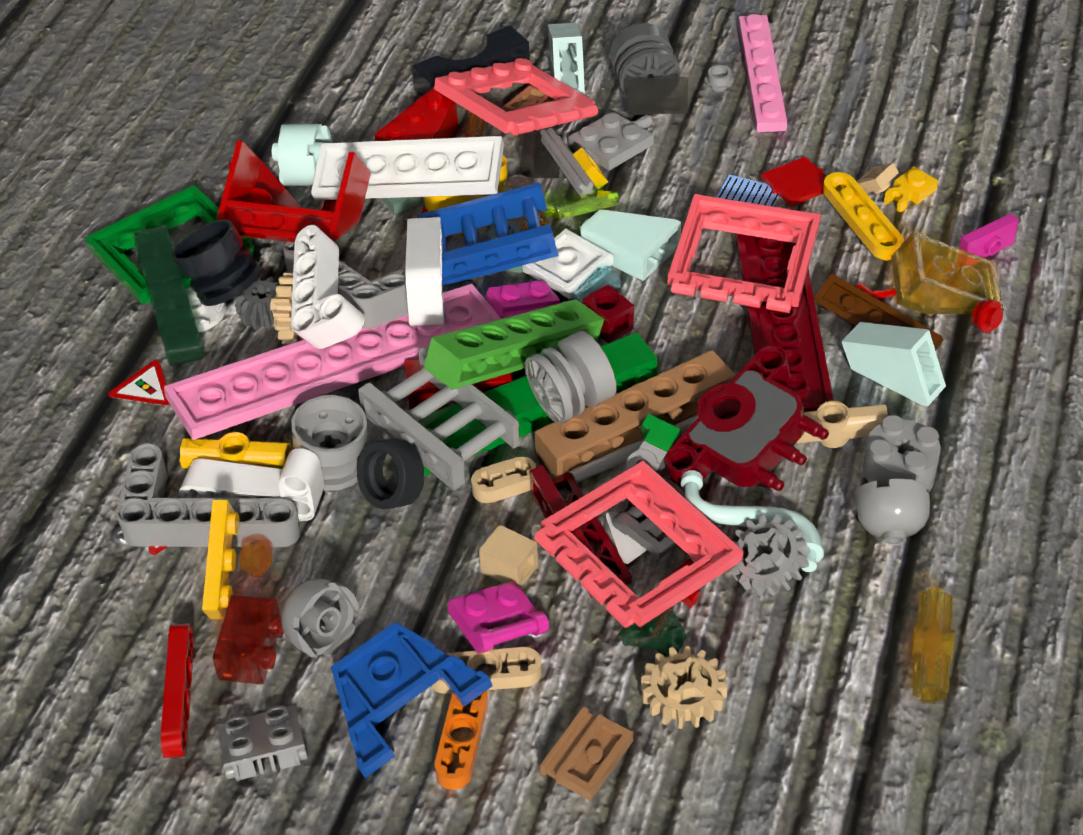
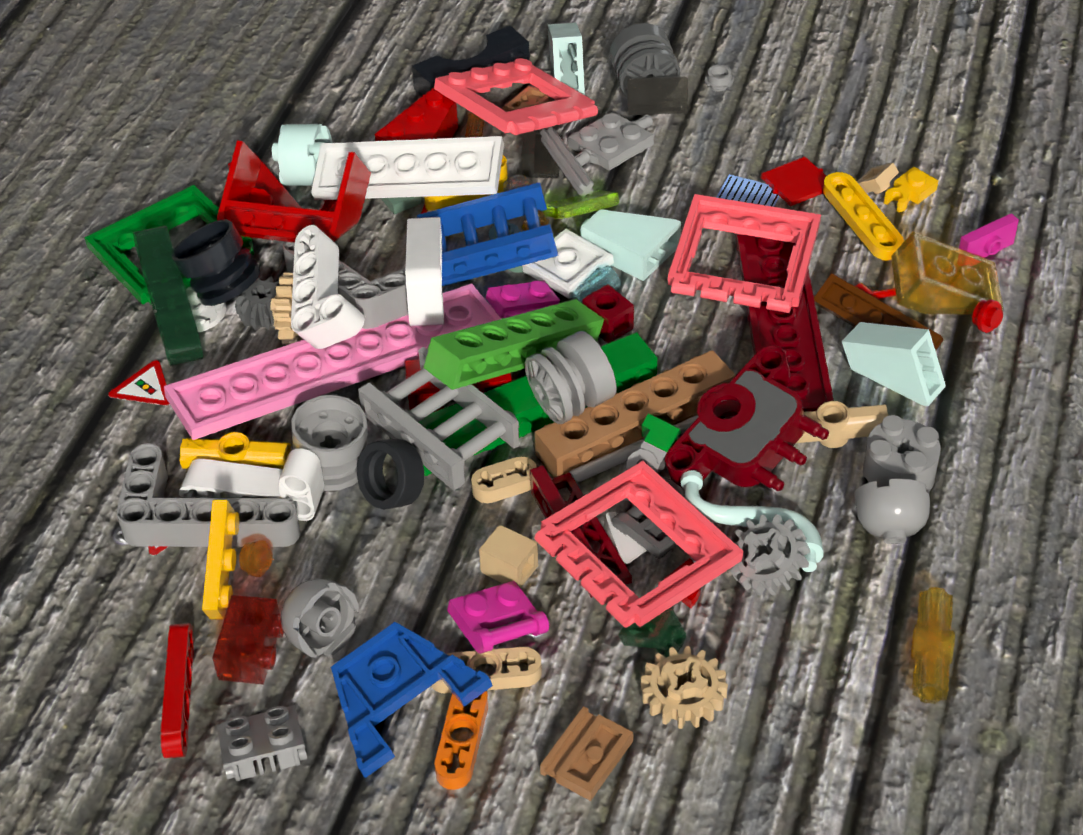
(590, 168): yellow tile -> none
(762, 74): bright pink plate -> none

